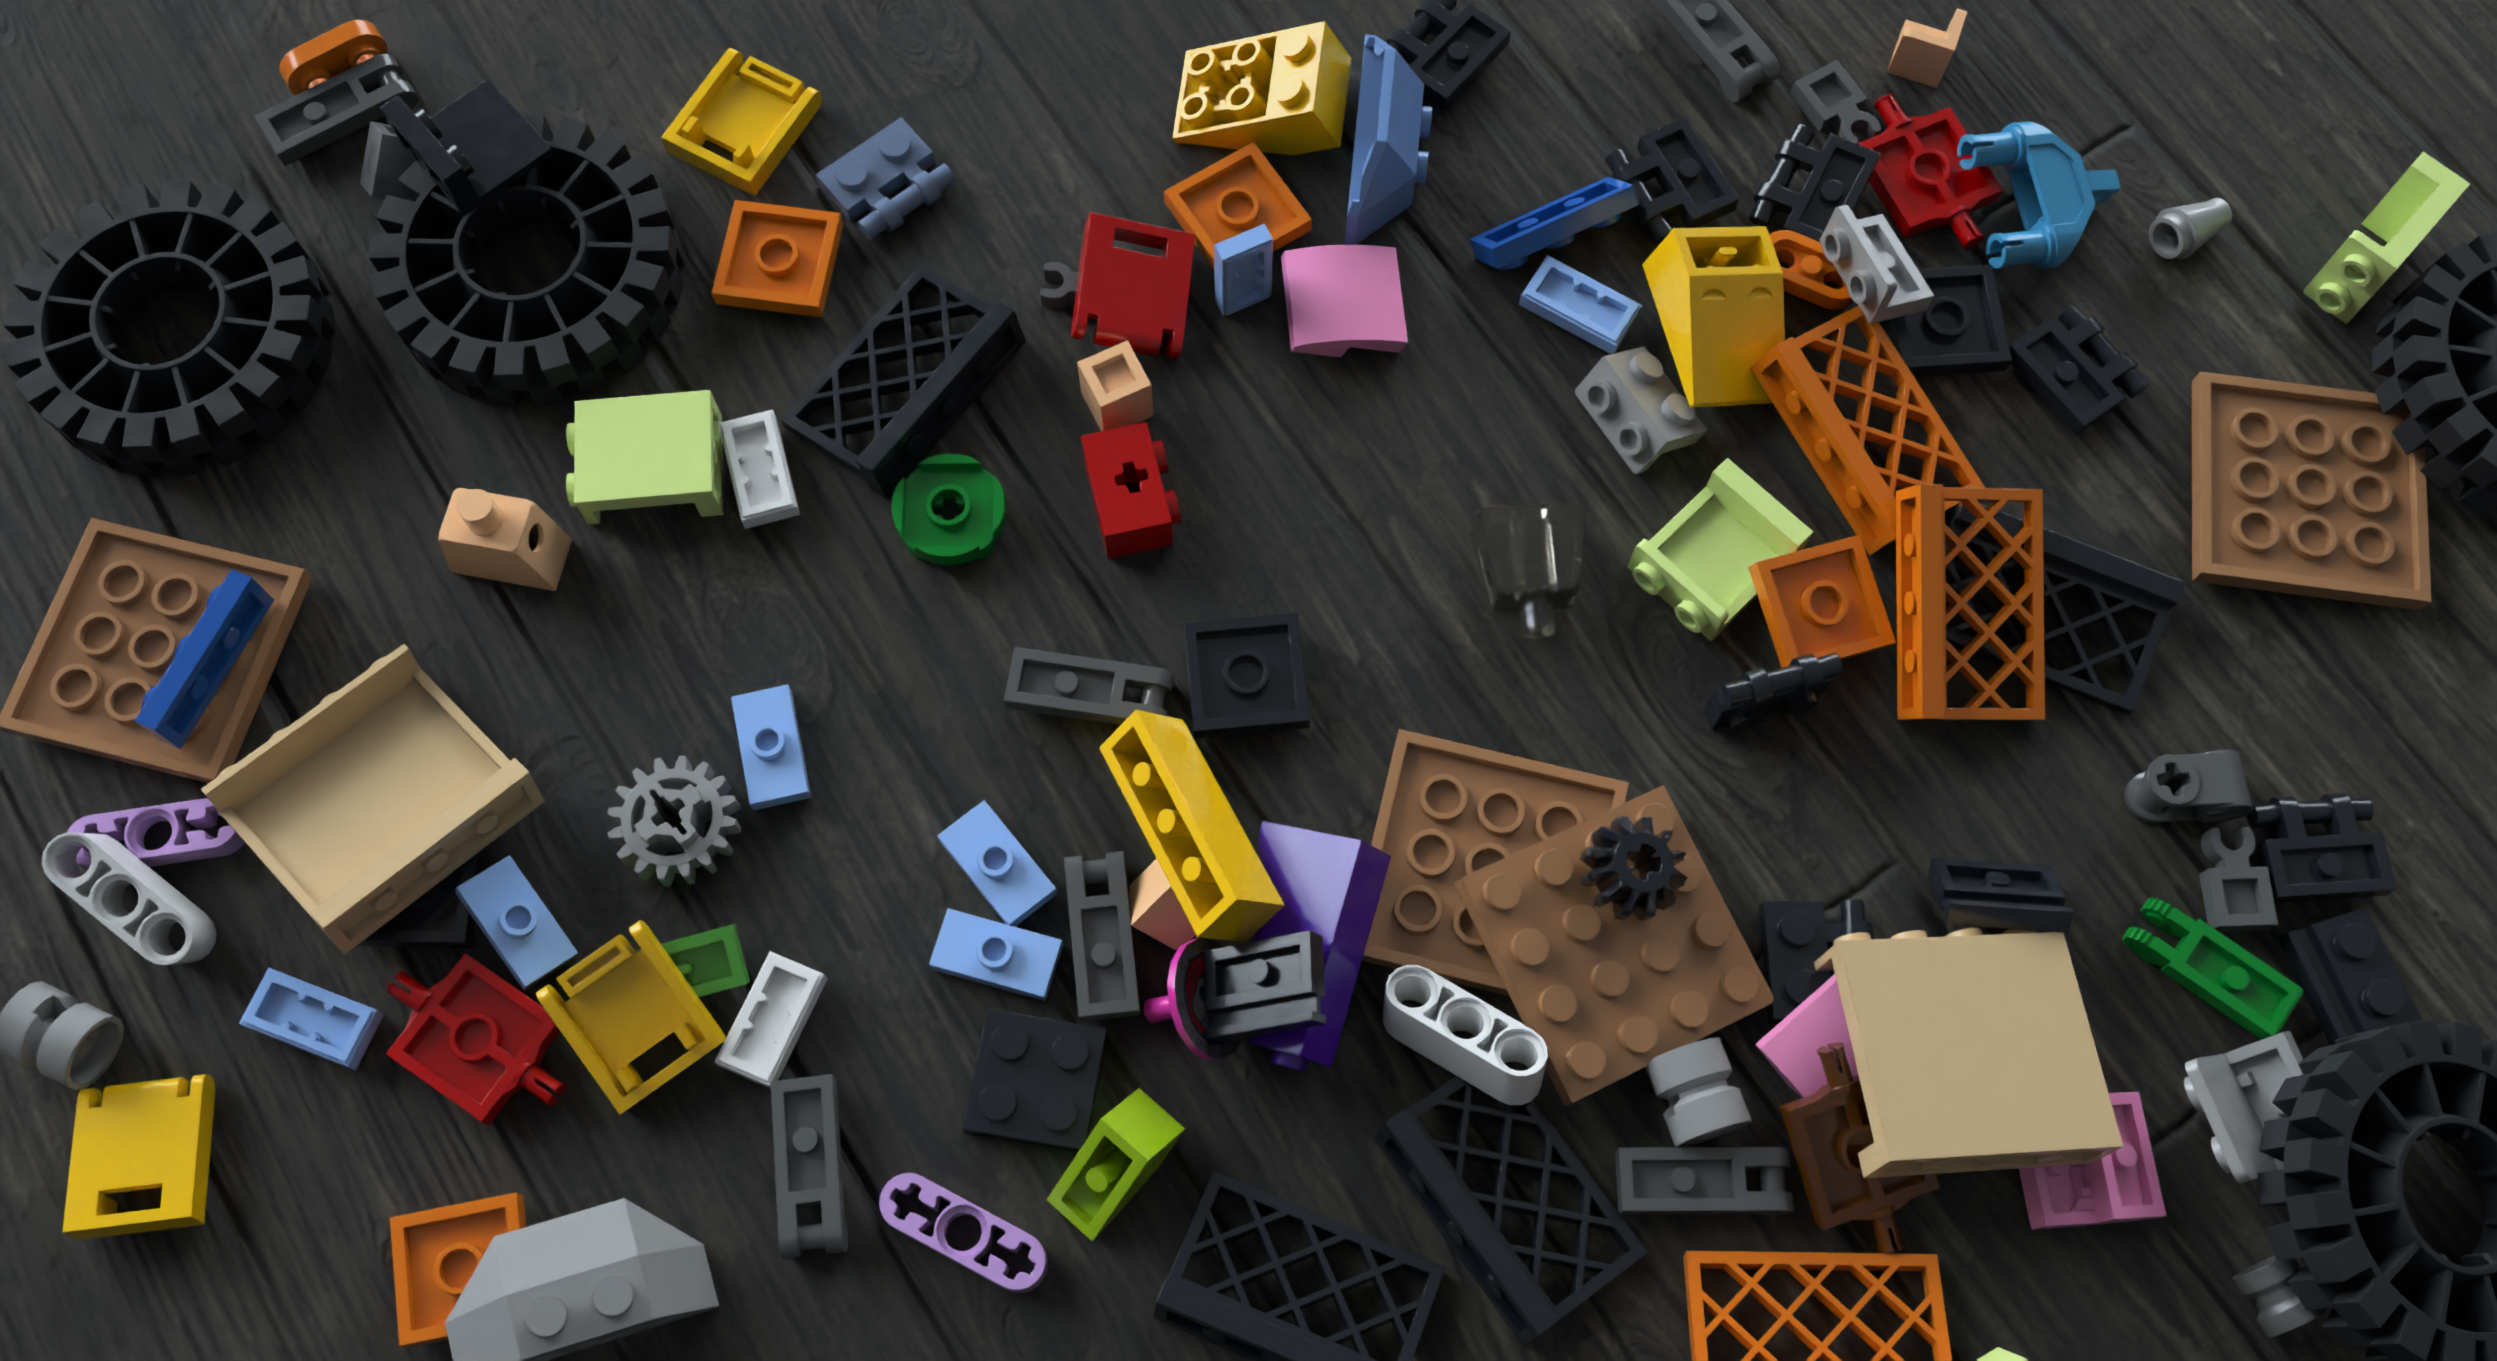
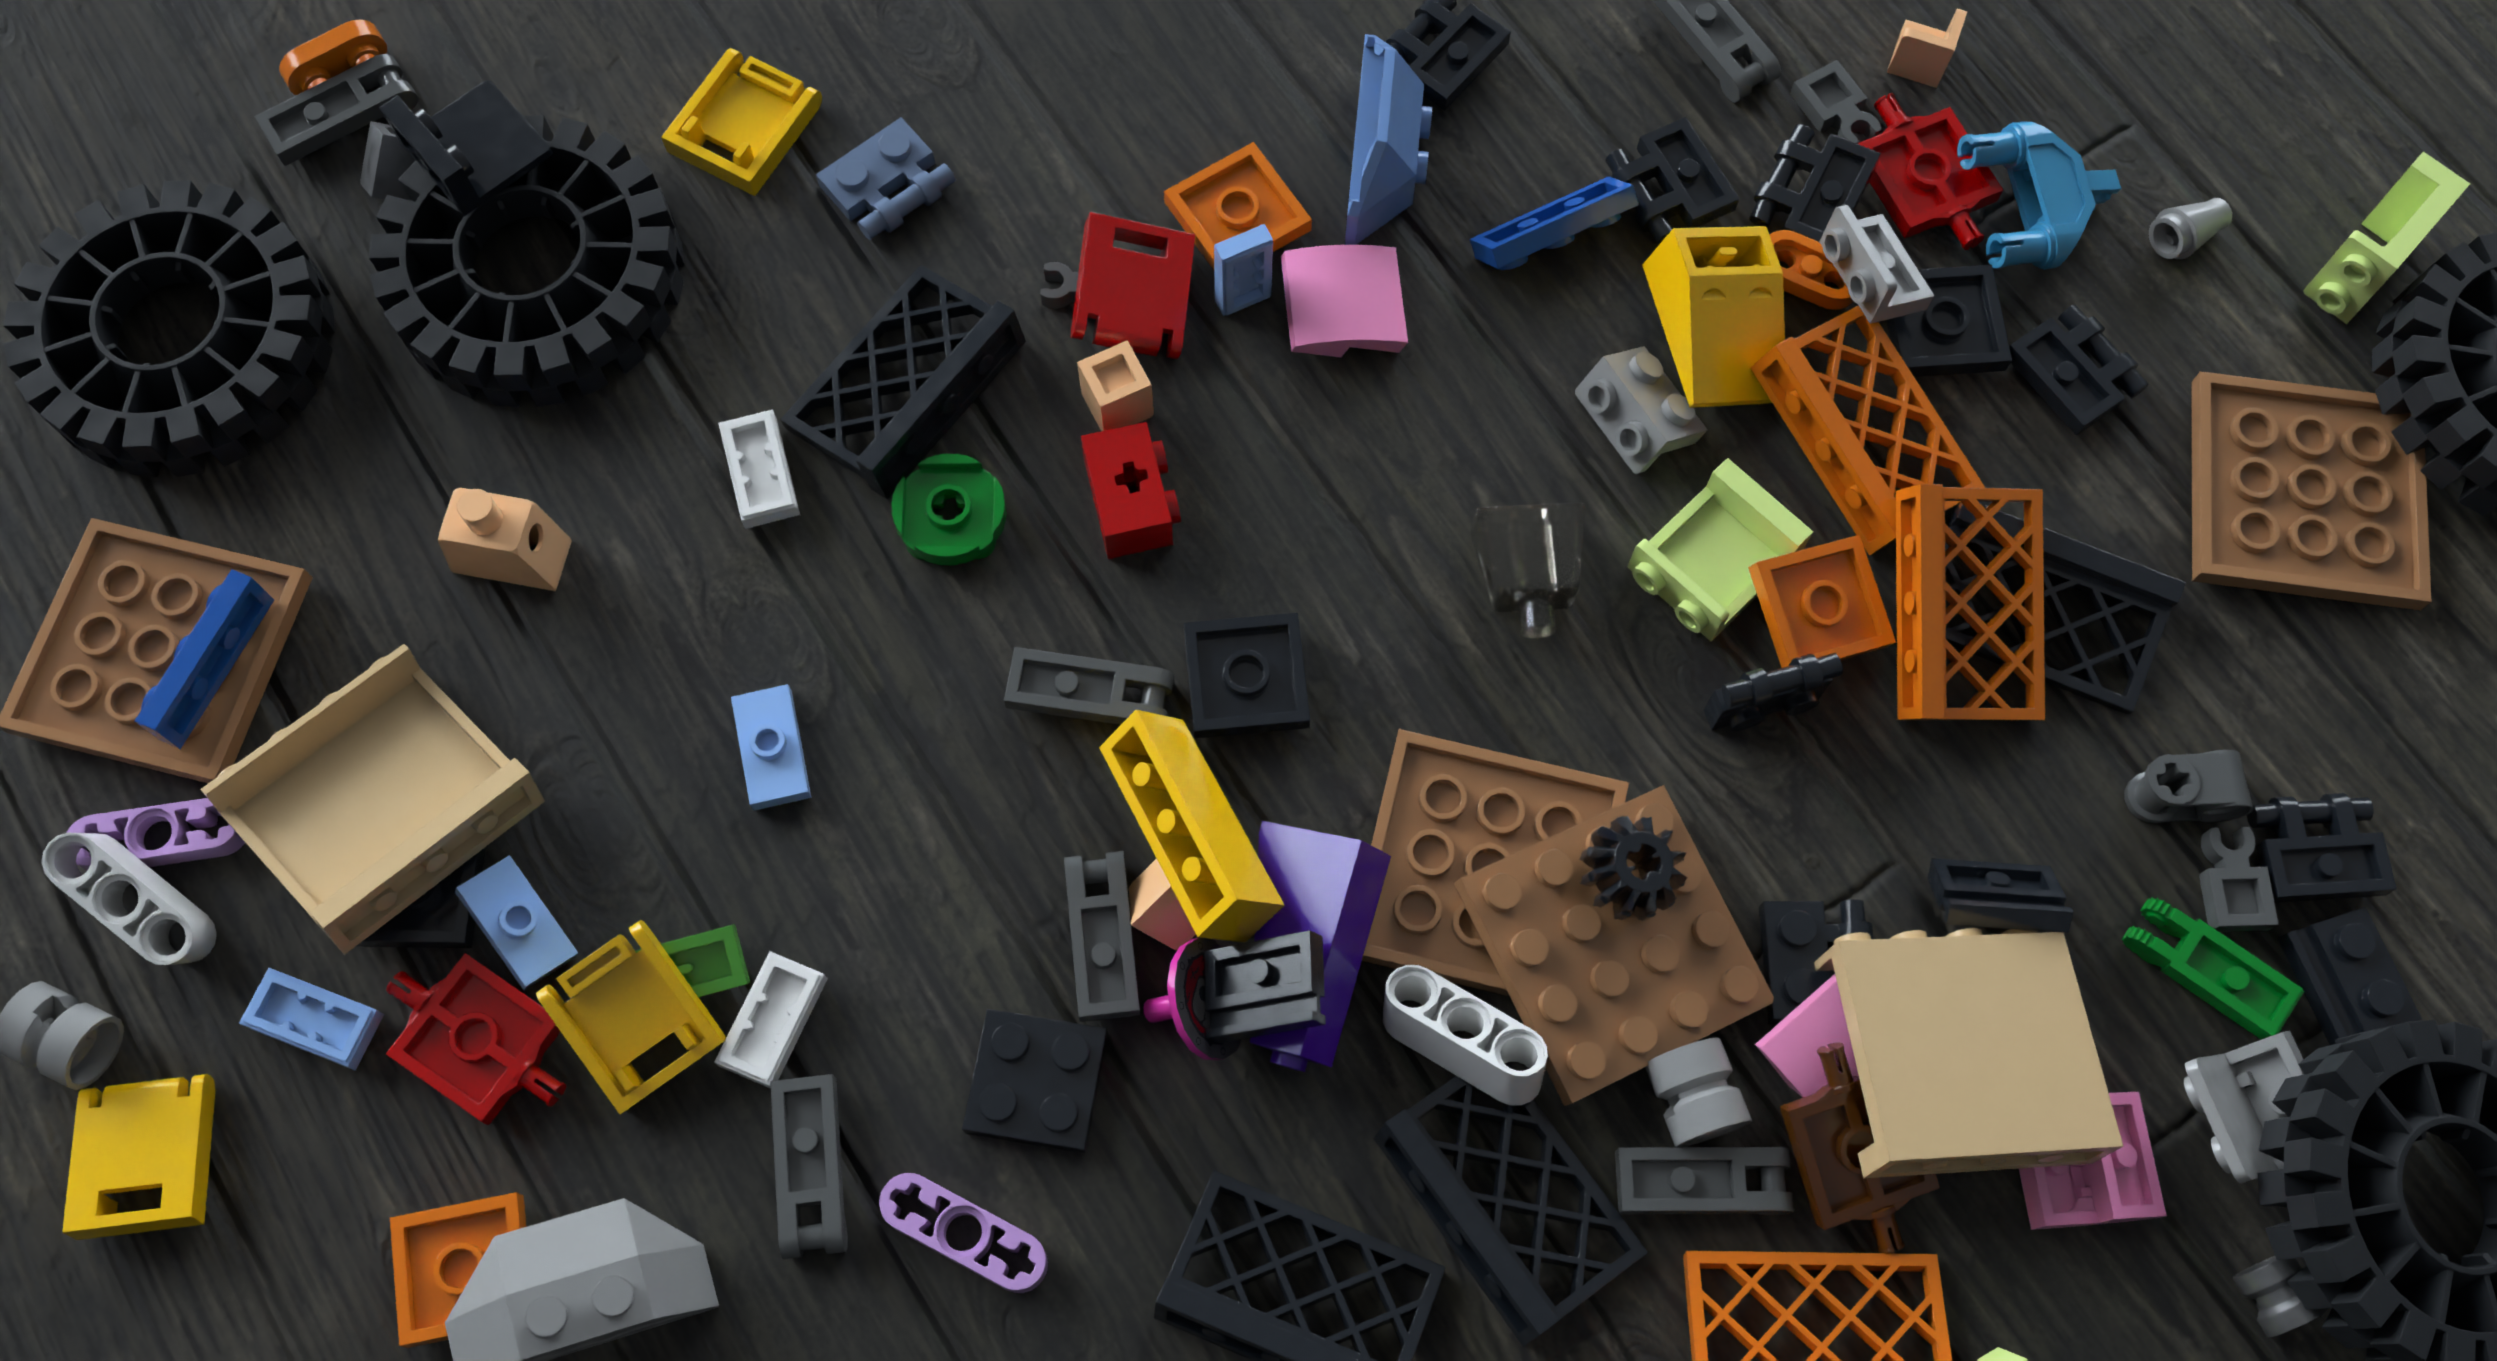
(646, 453): yellowish green panel -> none
(653, 836): light grey gear -> none
(778, 258): orange plate -> none
(996, 954): light blue plate -> none
(997, 864): light blue plate -> none
(1115, 1163): lime slope -> none
(1268, 90): yellow slope -> none
(1580, 305): light blue plate -> none

